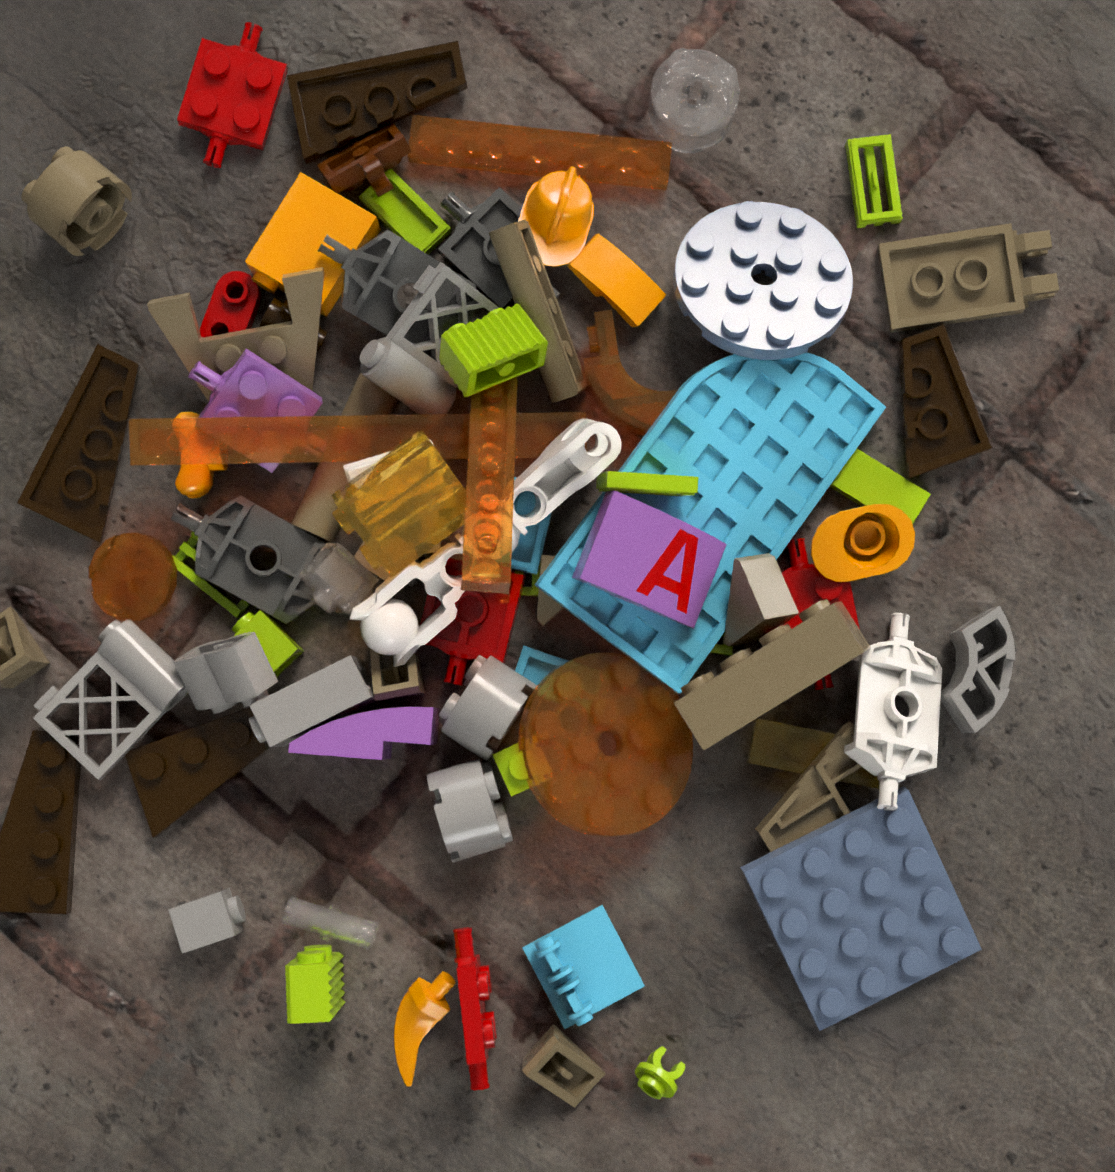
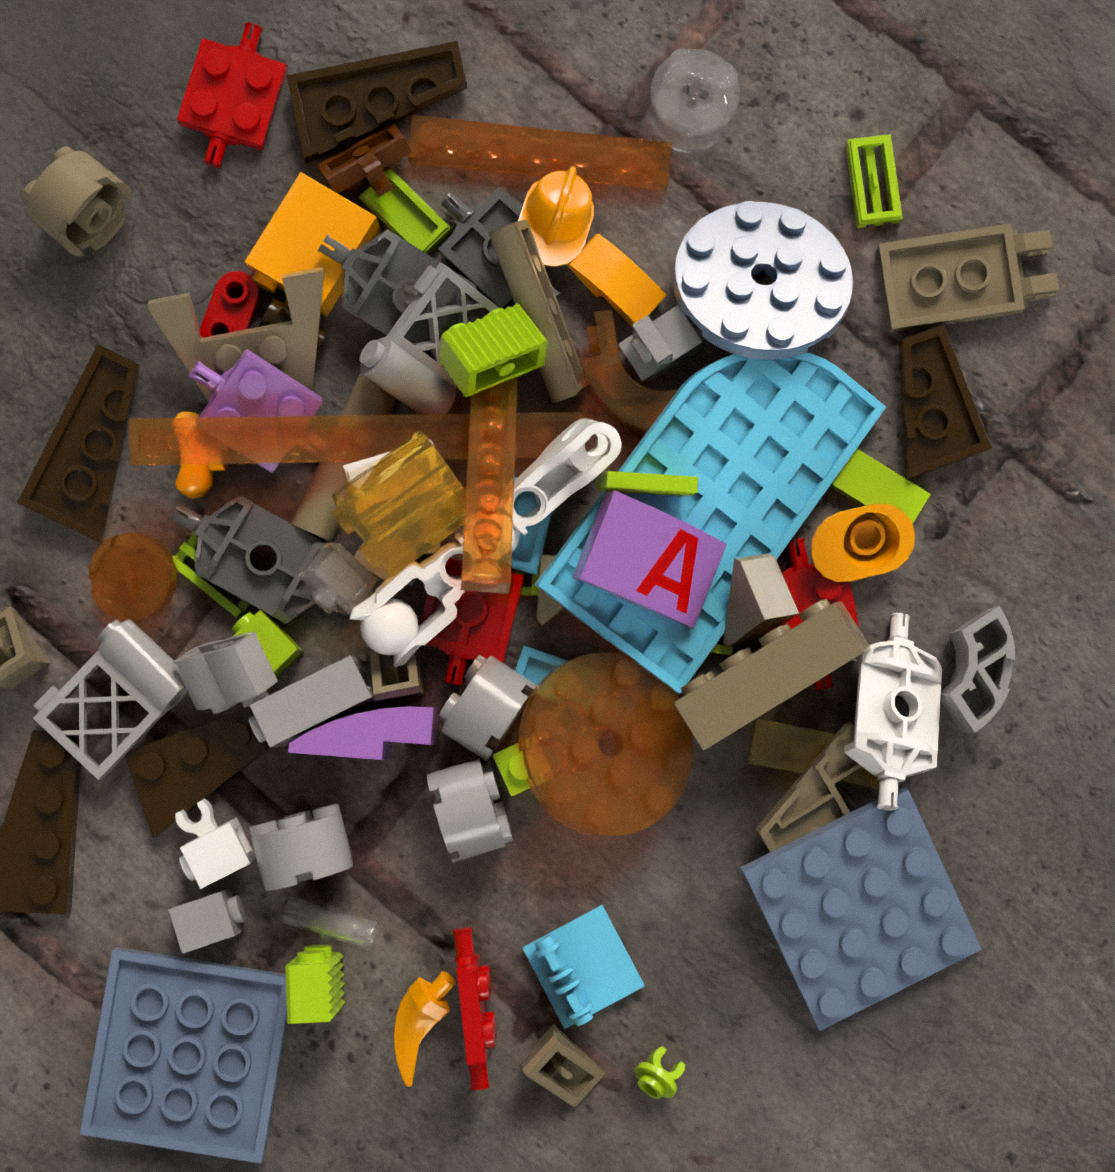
(187, 1055): none -> sand blue plate
(215, 850): none -> white brick
(301, 847): none -> light grey brick
(660, 344): none -> light grey brick

